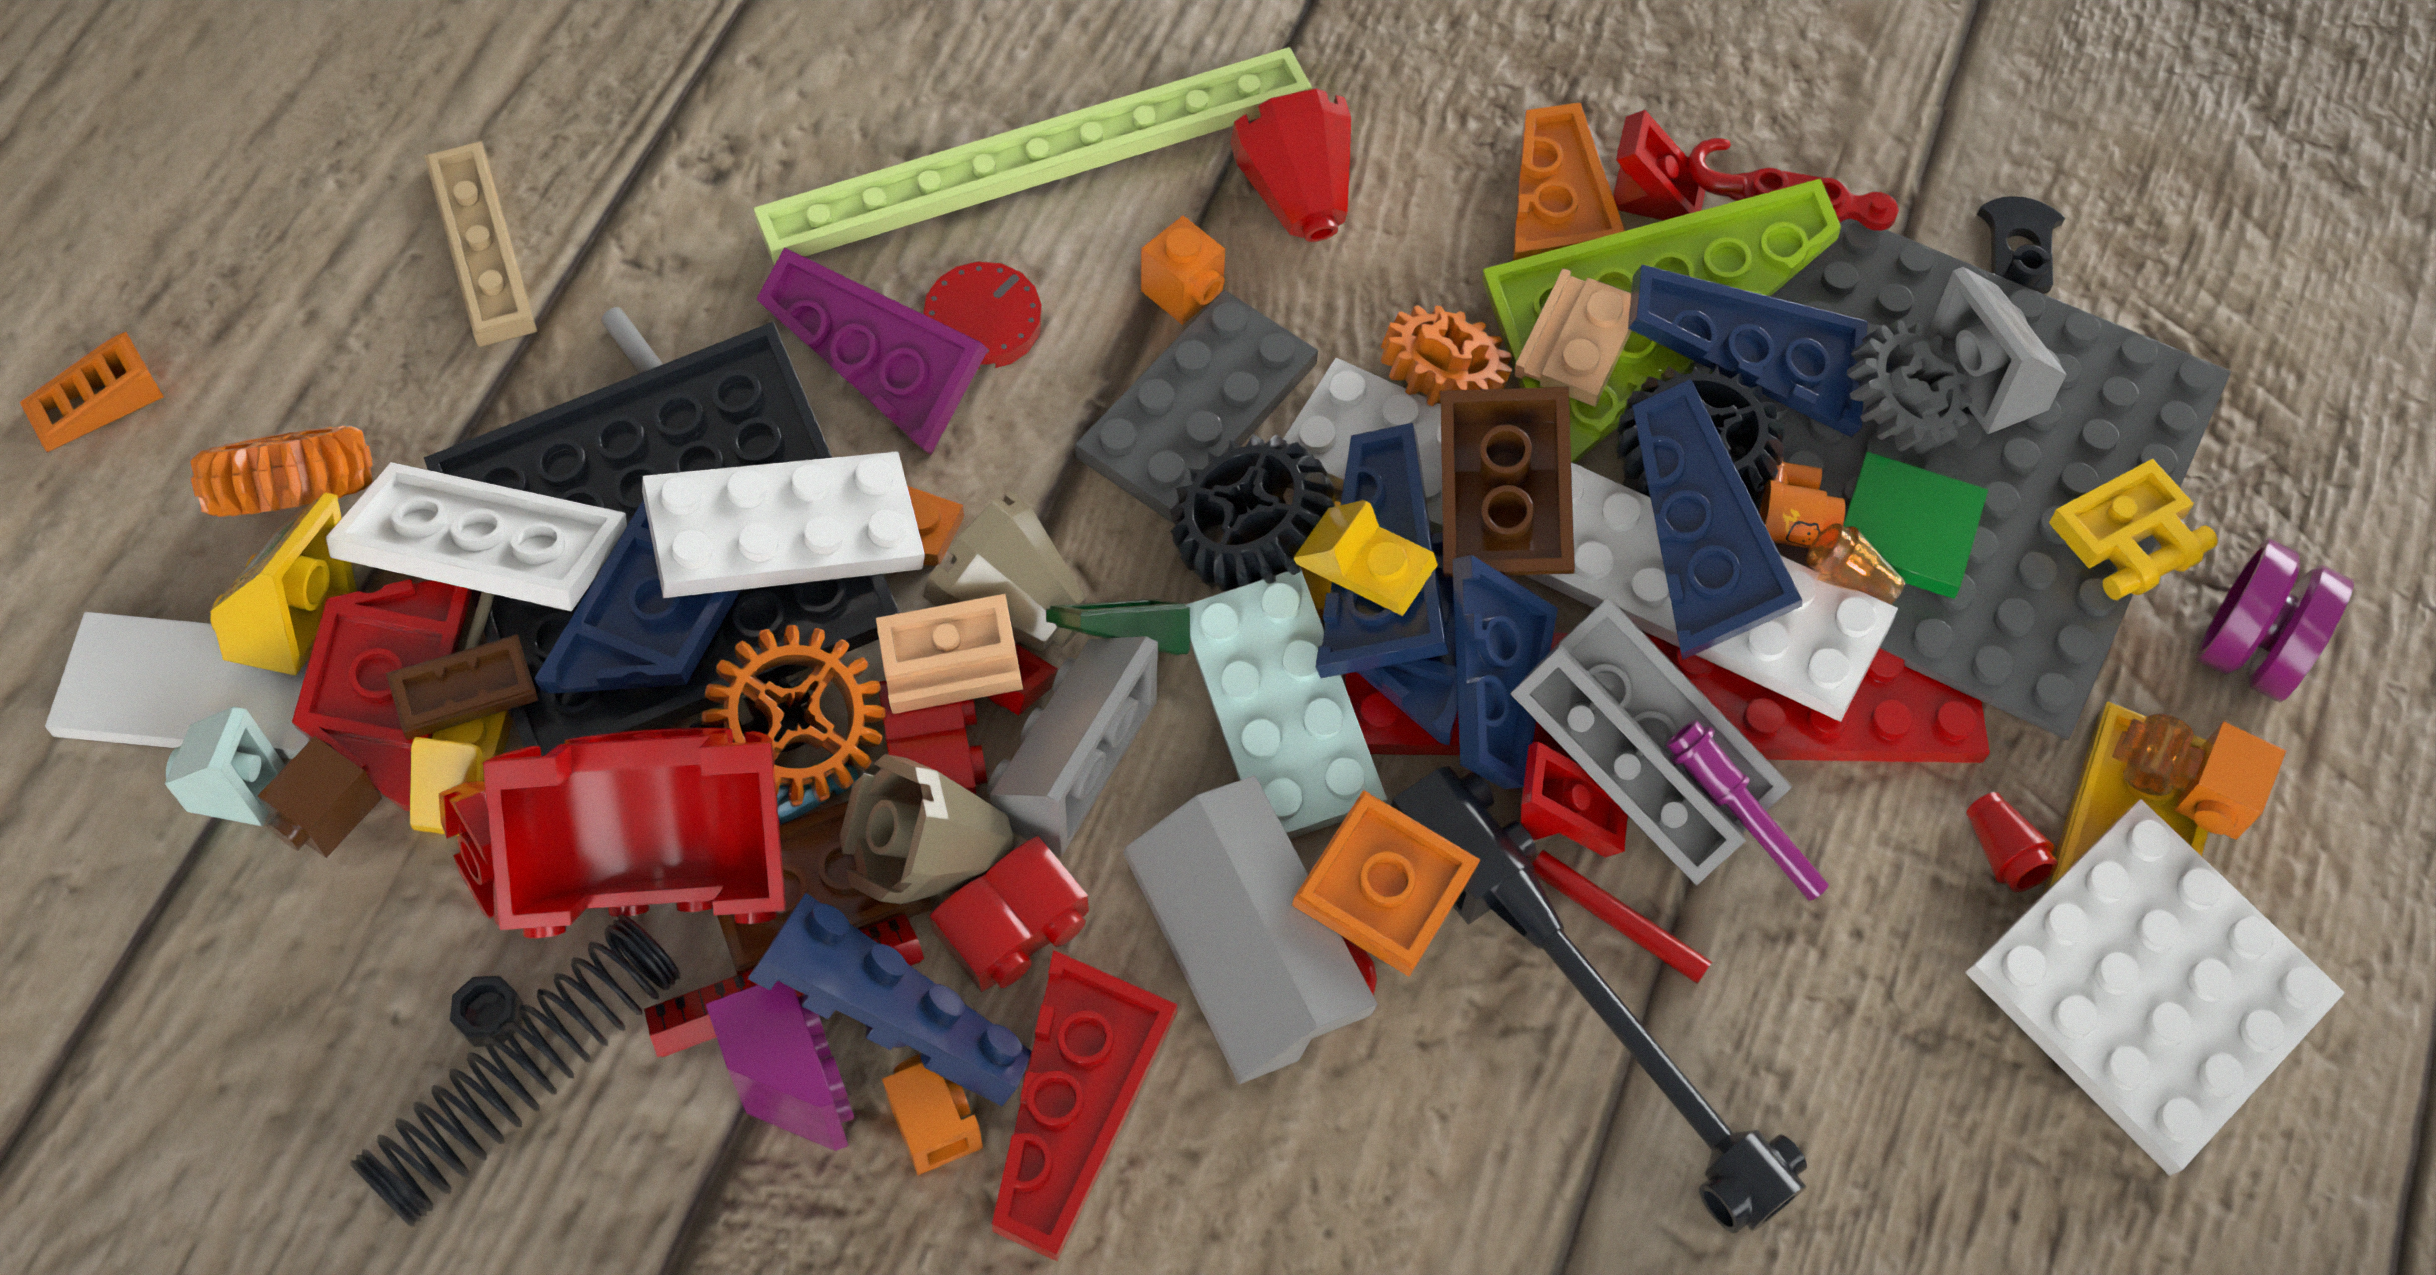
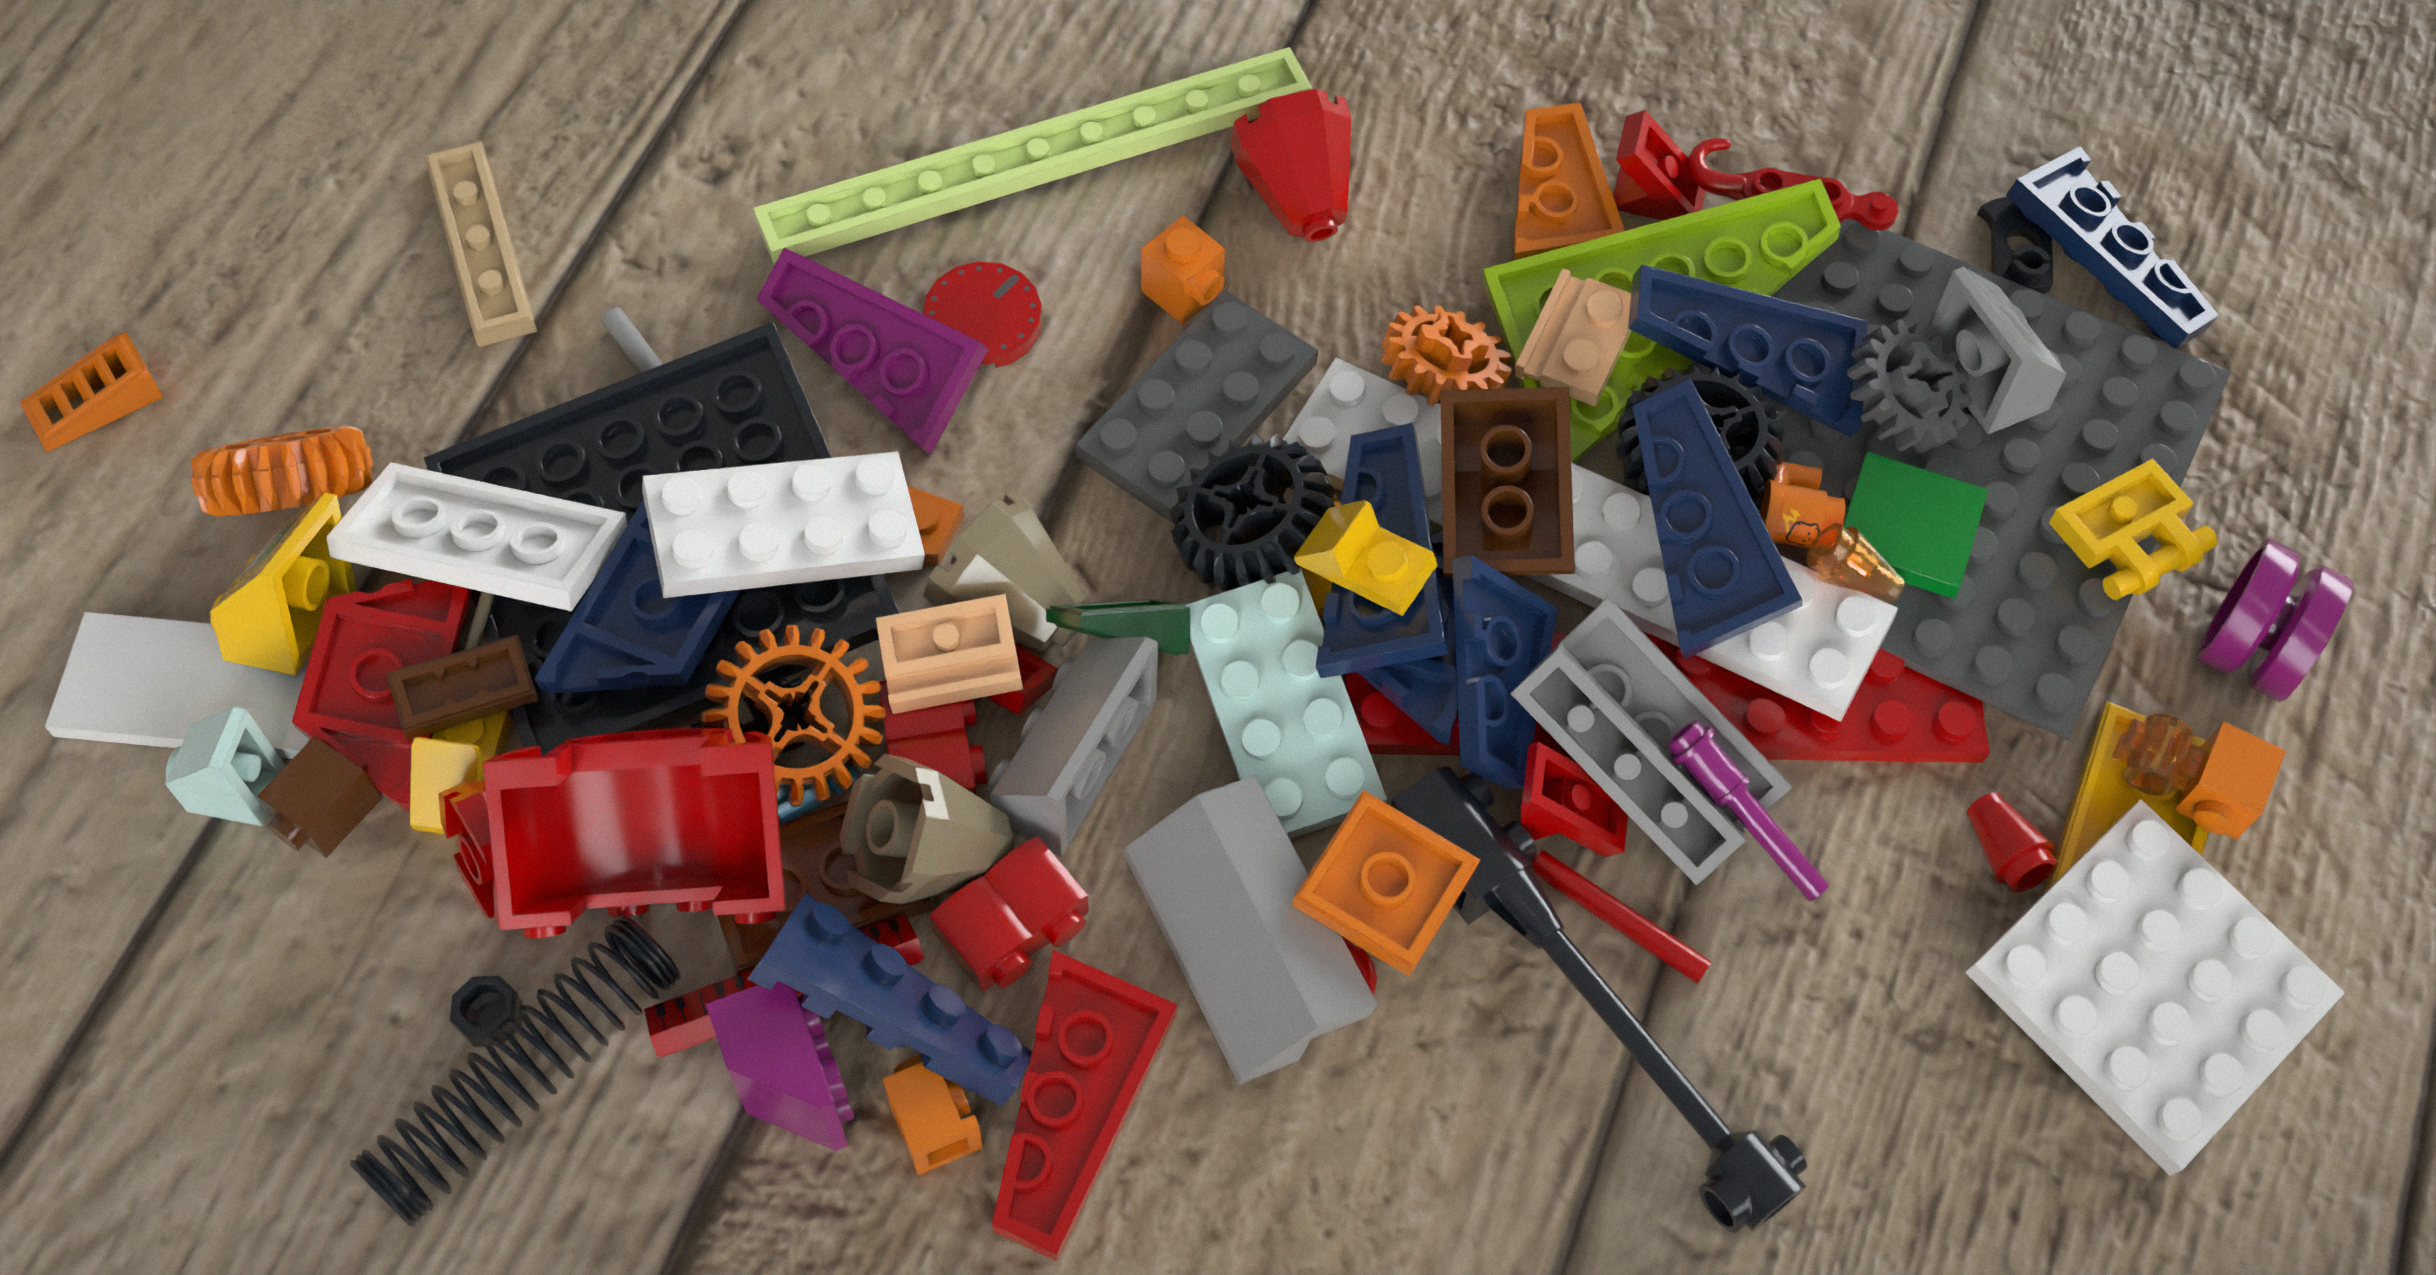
(2117, 252): none -> dark blue wing

